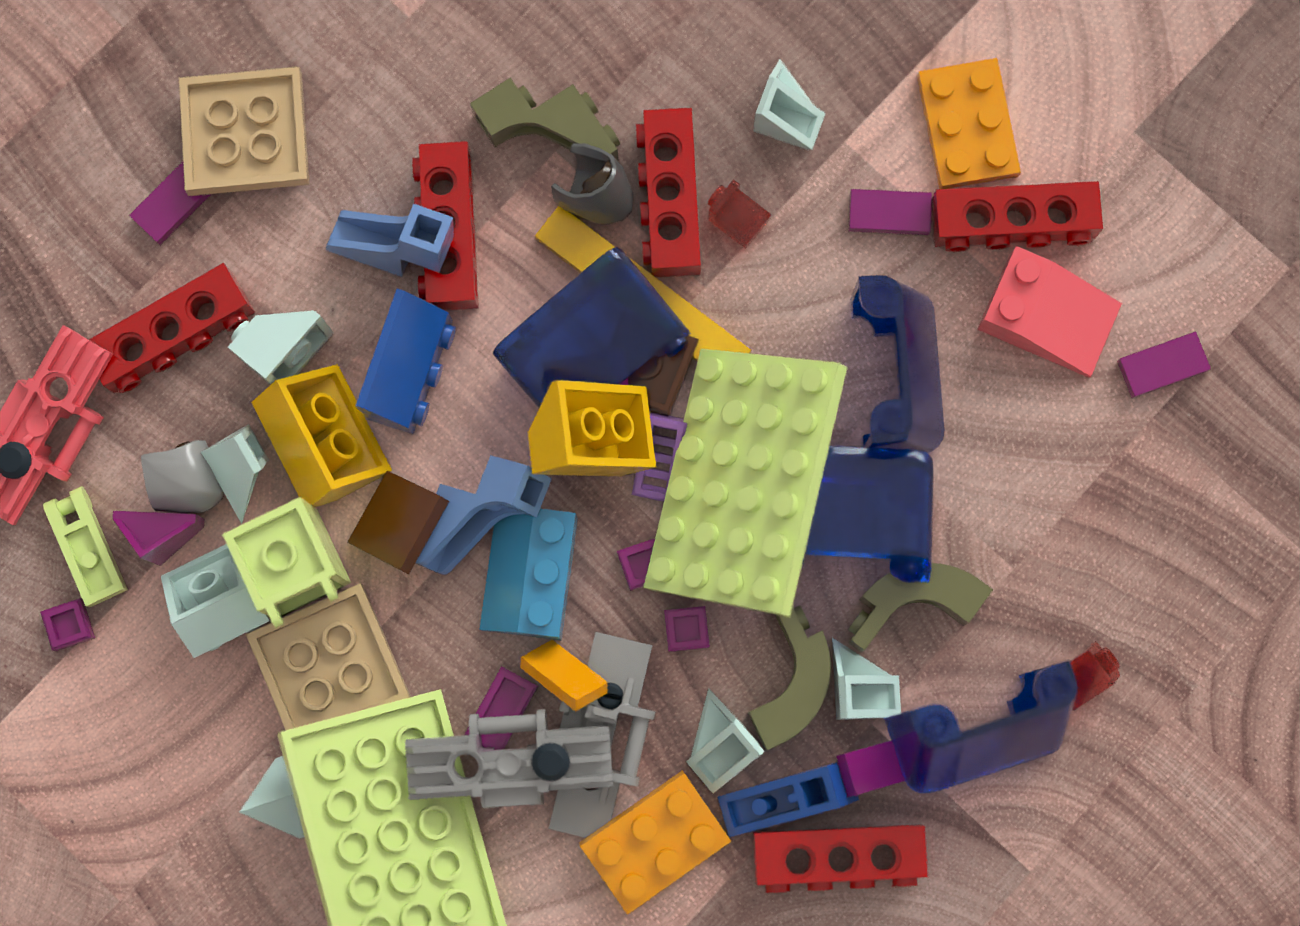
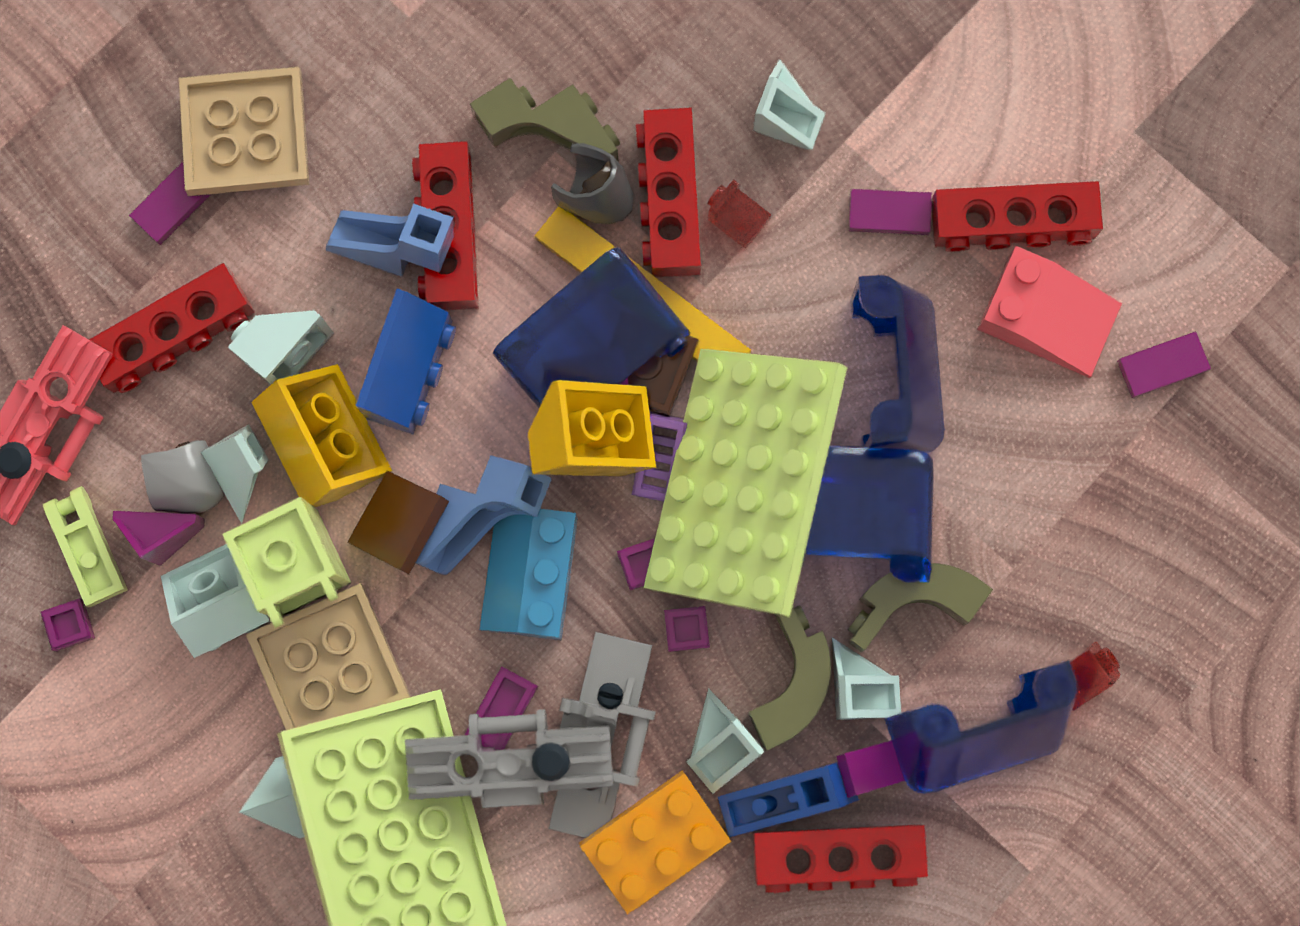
(564, 675): light orange tile -> none
(968, 124): light orange plate -> none

